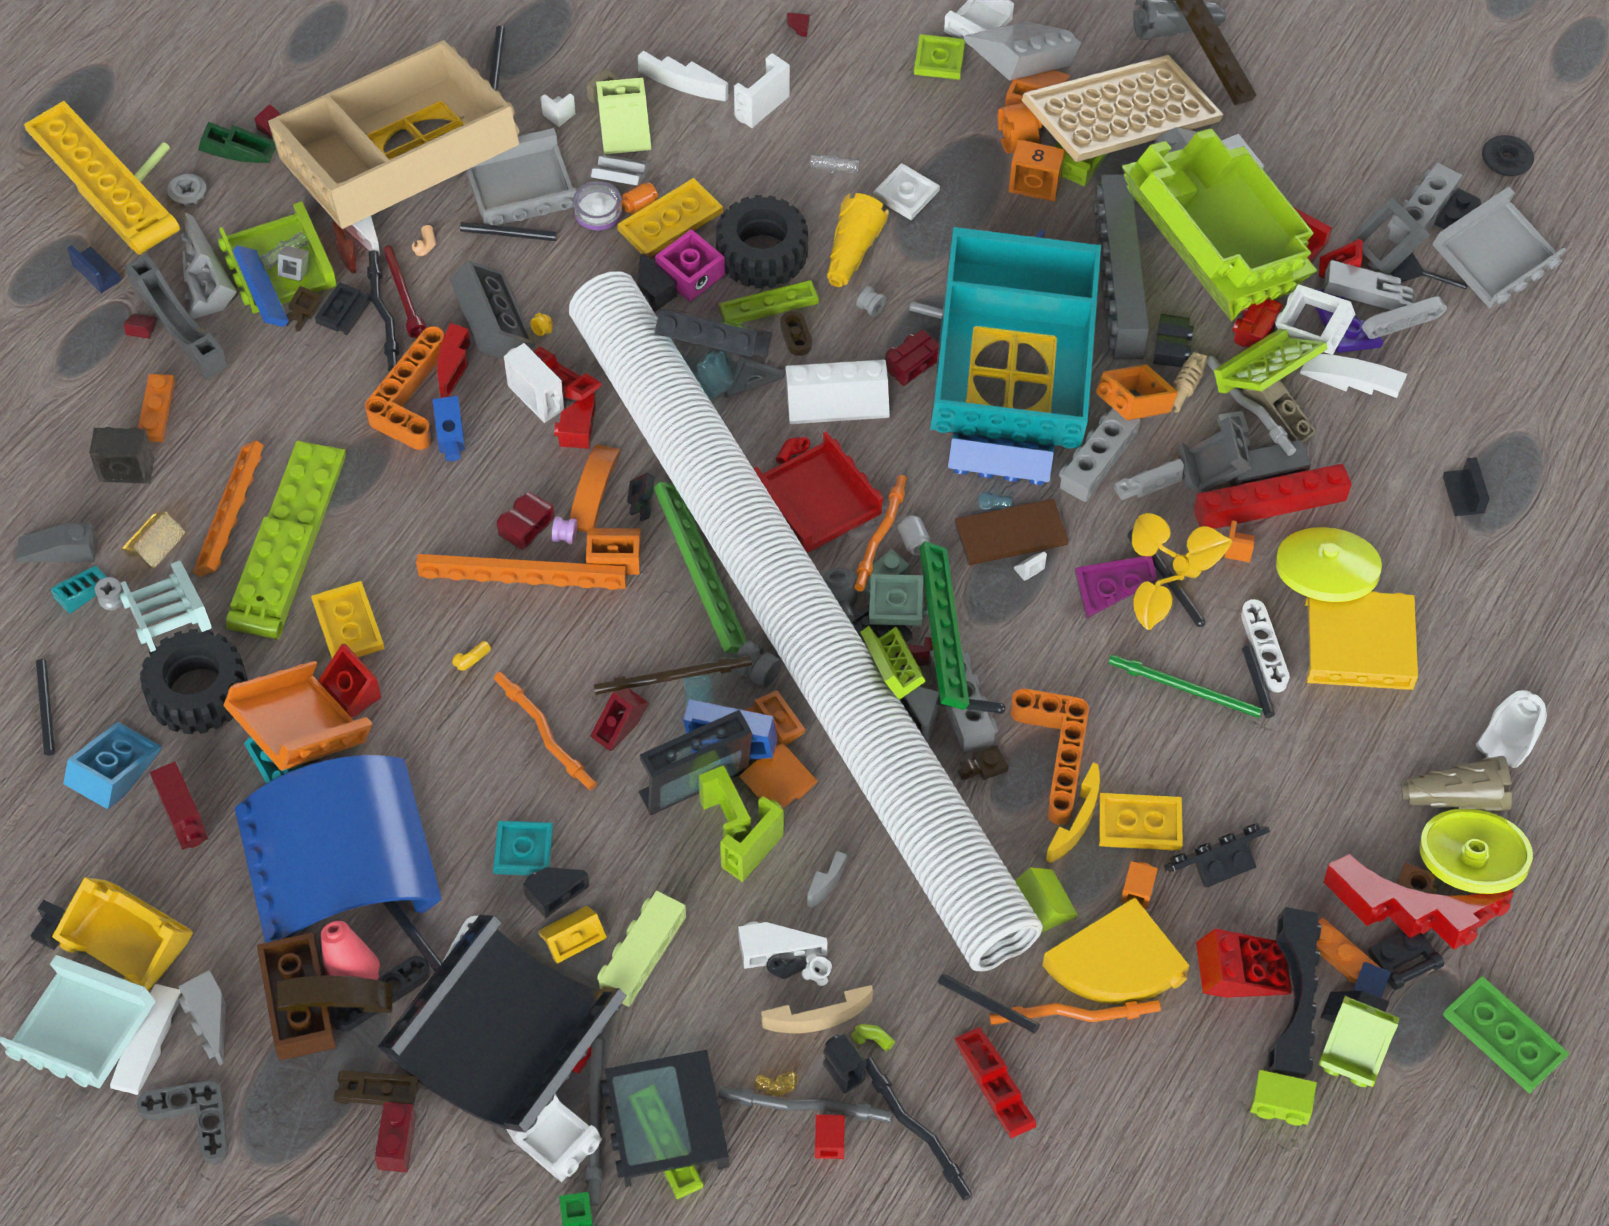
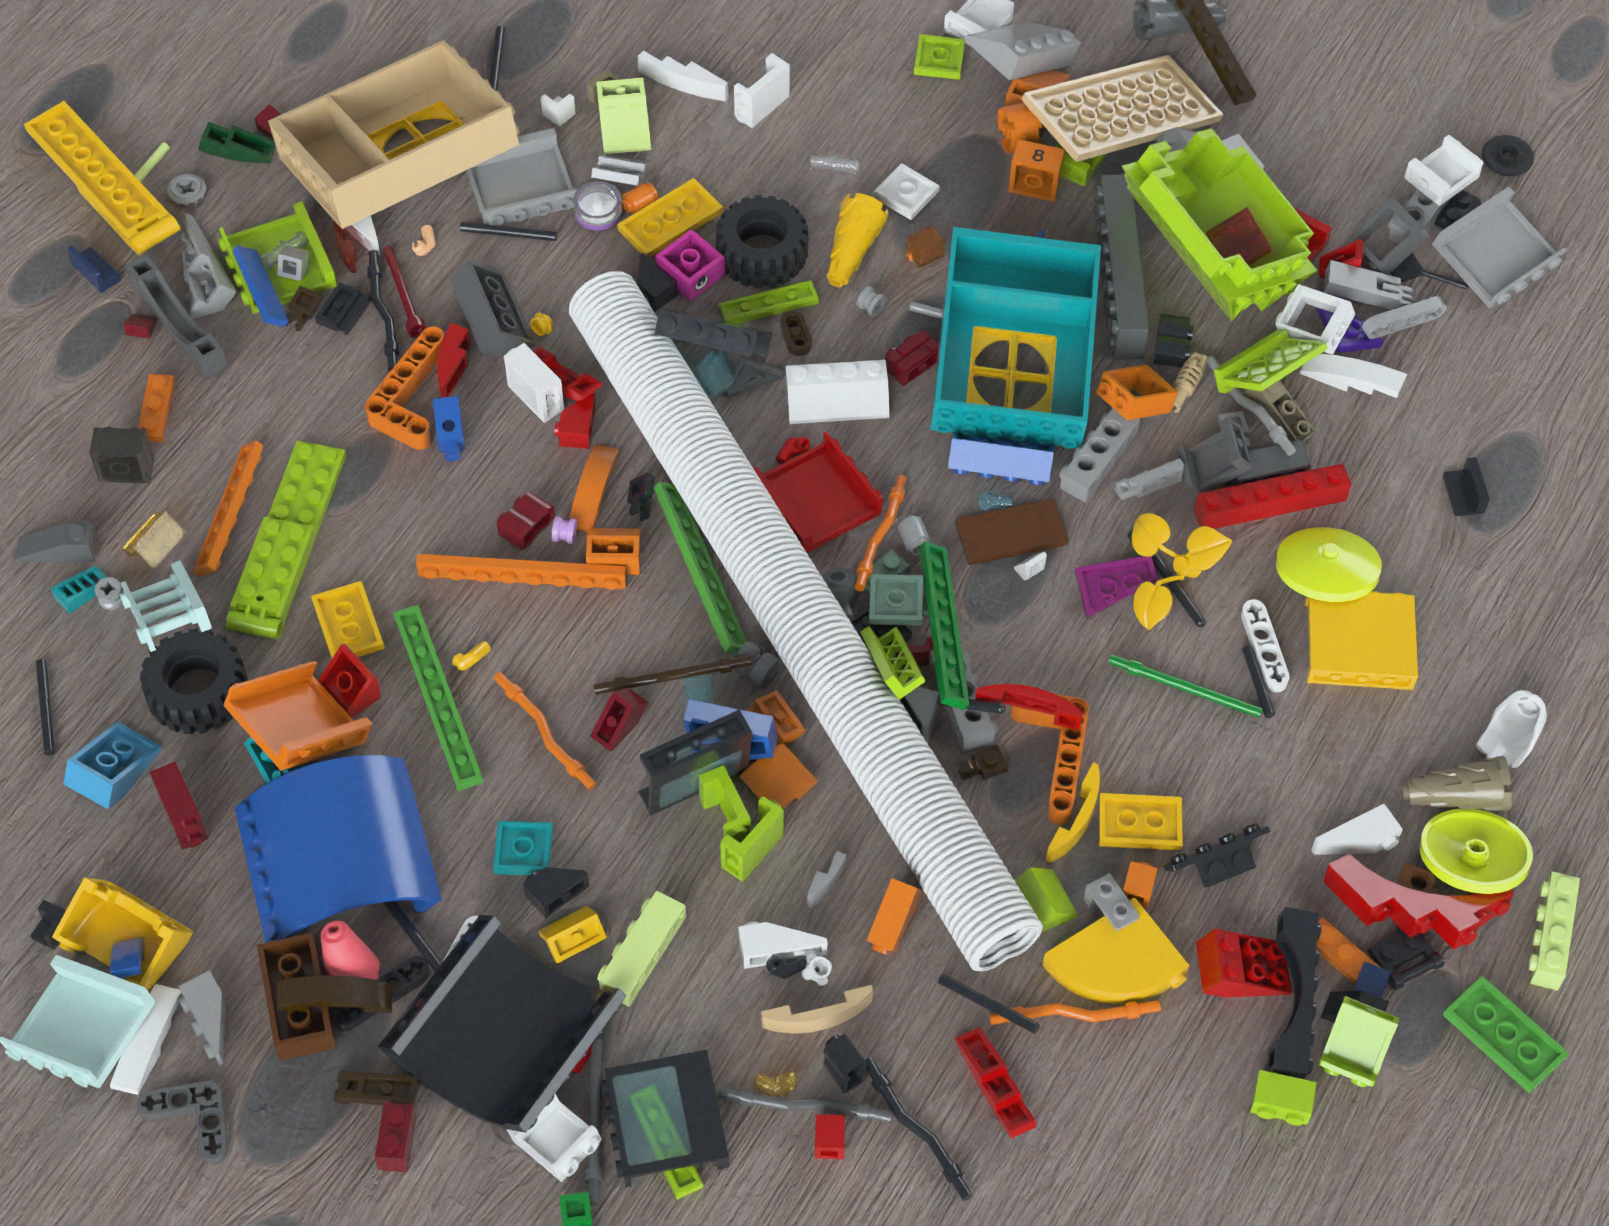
(127, 957): none -> blue slope
(438, 698): none -> bright green plate
(799, 23): dark red tile -> none
(872, 1032): lime arm -> none
(894, 916): none -> orange slope
(925, 247): none -> clear orange brick
(1034, 699): none -> red slope
(1111, 901): none -> light grey bracket
(1240, 236): none -> clear red slope
(1241, 545): orange panel -> none
(1256, 323): red brick -> none
(1361, 835): none -> white slope
(1444, 171): none -> white panel
(1554, 930): none -> yellowish green brick

